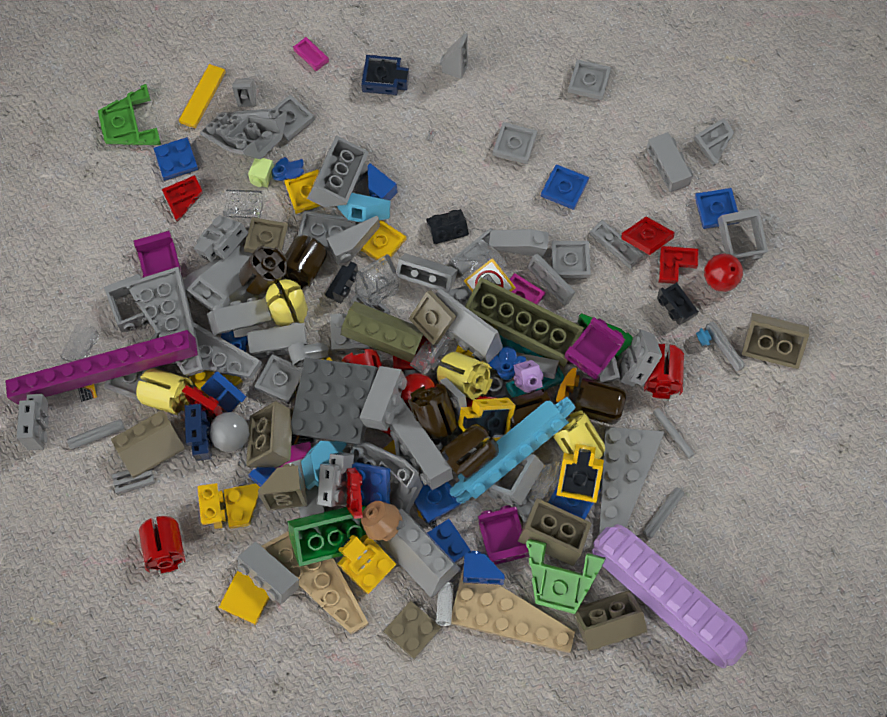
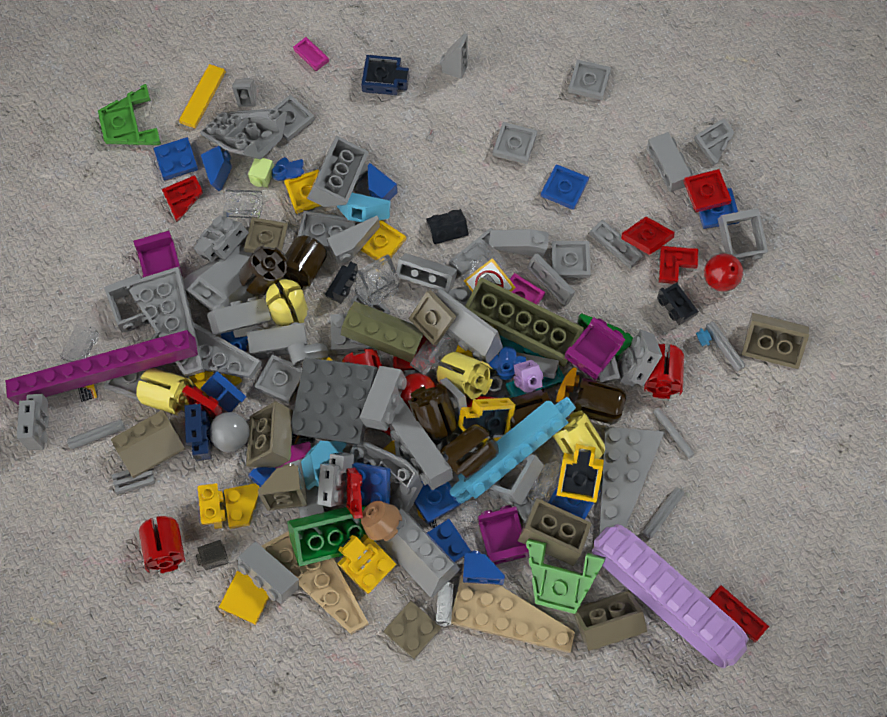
(212, 555): none -> clear smoke brick
(217, 166): none -> blue slope
(707, 190): none -> red plate
(742, 615): none -> red tile

